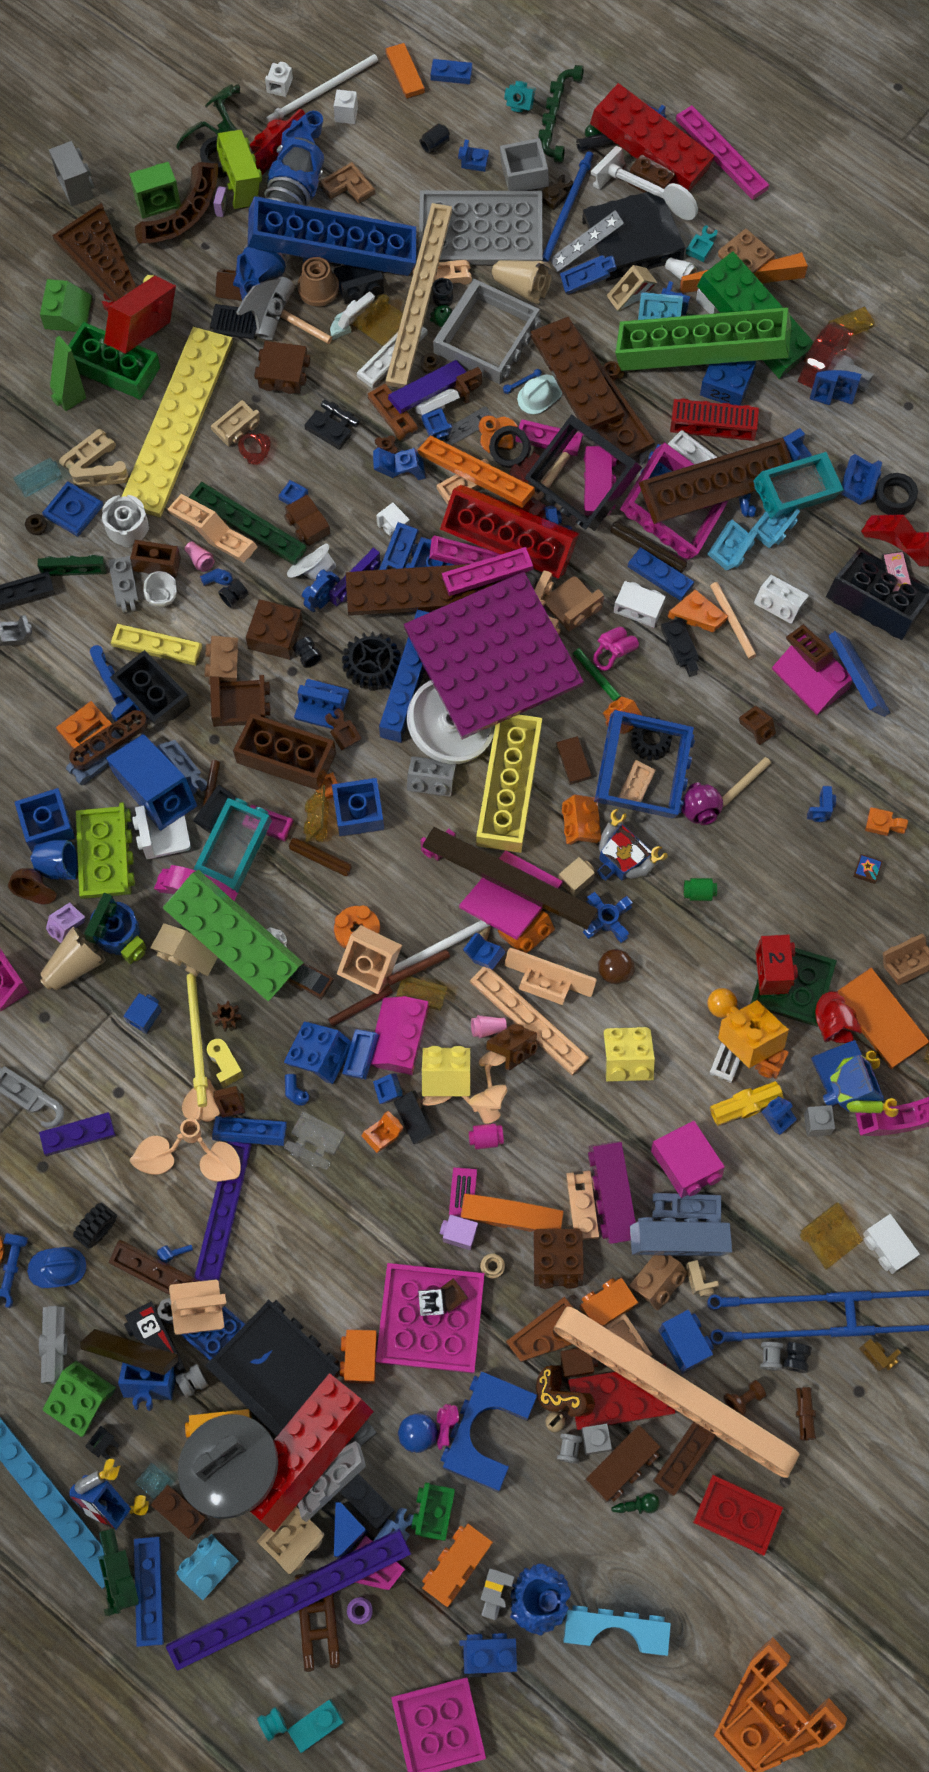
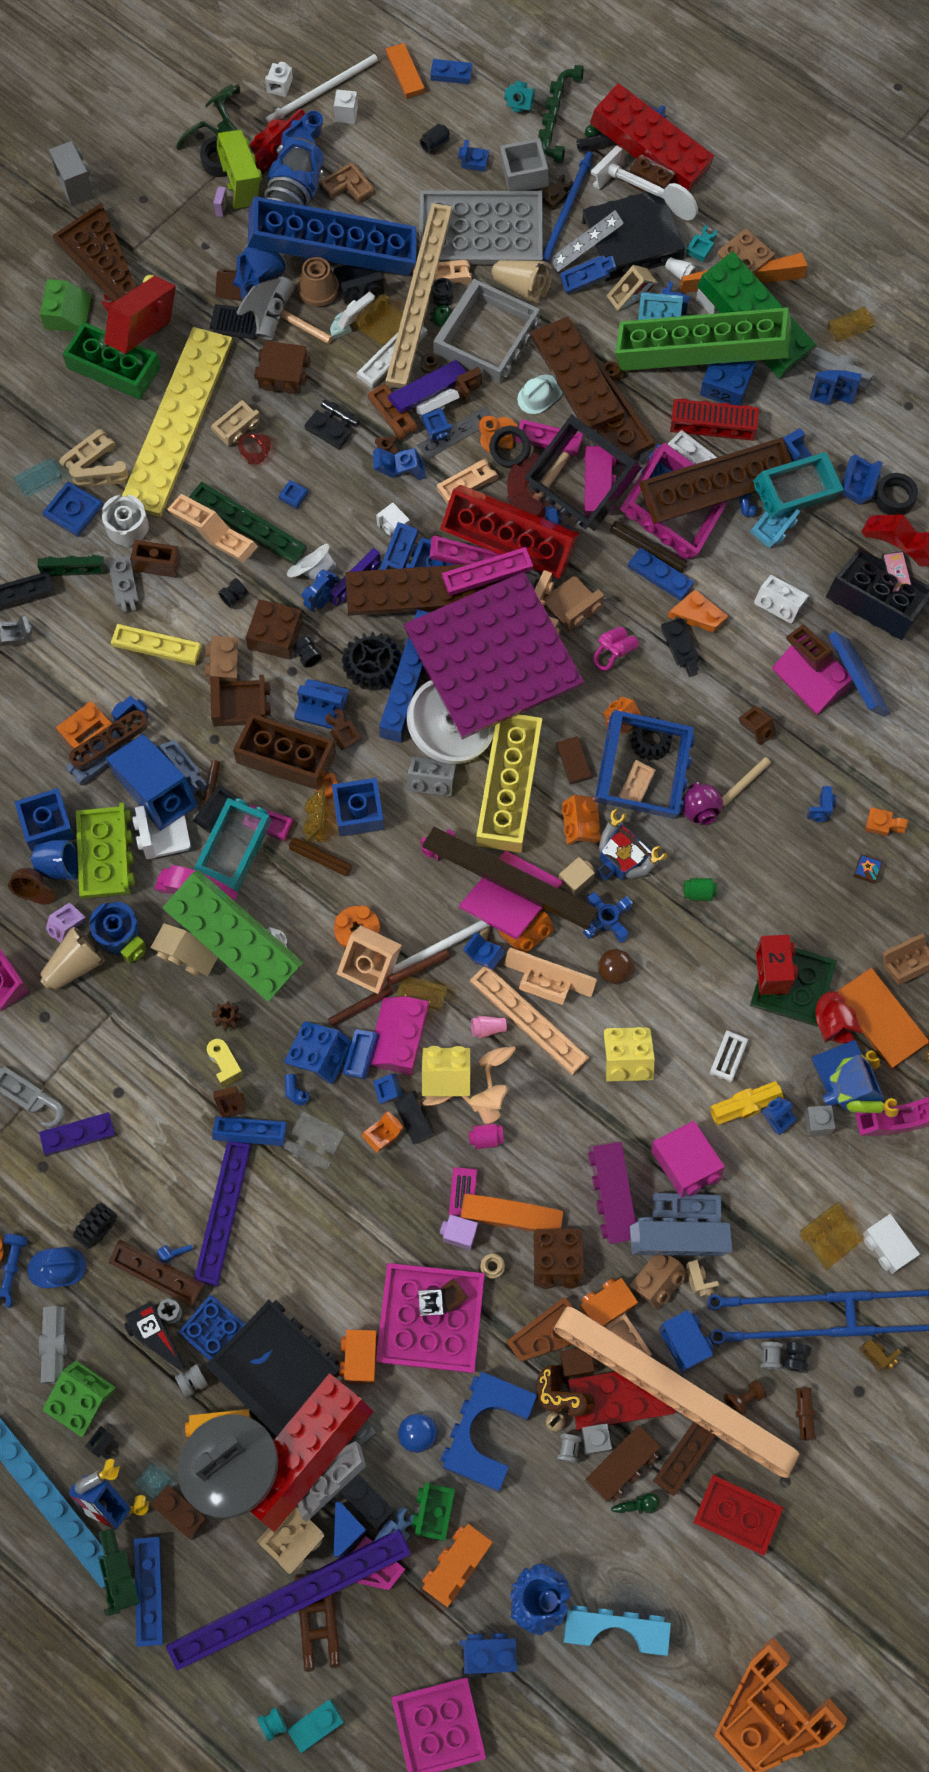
(35, 529): dark brown plate -> none
(65, 378): bright green wedge -> none
(97, 925): dark green plate -> none
(106, 672): blue plate -> none
(129, 1352): dark brown tile -> none
(143, 1012): blue brick -> none
(146, 1385): blue brick -> none
(151, 689): black slope -> none
(155, 190): bright green brick -> none
(160, 589): white hair -> none
(194, 205): reddish brown brick -> none
(197, 1307): light nougat bracket -> none
(200, 557): bright pink cone -> none
(200, 1081): light yellow bar -> none
(206, 1566): medium azure bracket -> none
(217, 575): blue arm -> none
(219, 1163): light nougat plant -> none
(307, 520): reddish brown brick -> none
(311, 981): slope -> none
(351, 1610): medium lavender plate -> none
(447, 1418): dark pink plate -> none
(476, 471): orange plate -> none
(492, 1592): light grey hips -> none
(507, 388): blue hinge -> none
(515, 1044): reddish brown bracket -> none
(582, 1205): light nougat plate -> none
(596, 674): green bar -> none
(639, 604): white brick -> none
(724, 153): dark pink plate -> none
(732, 545): medium azure bracket -> none
(733, 620): light nougat bar -> none
(748, 1032): light orange brick -> none
(771, 1066): orange bracket -> none
(823, 350): clear red arch -> none

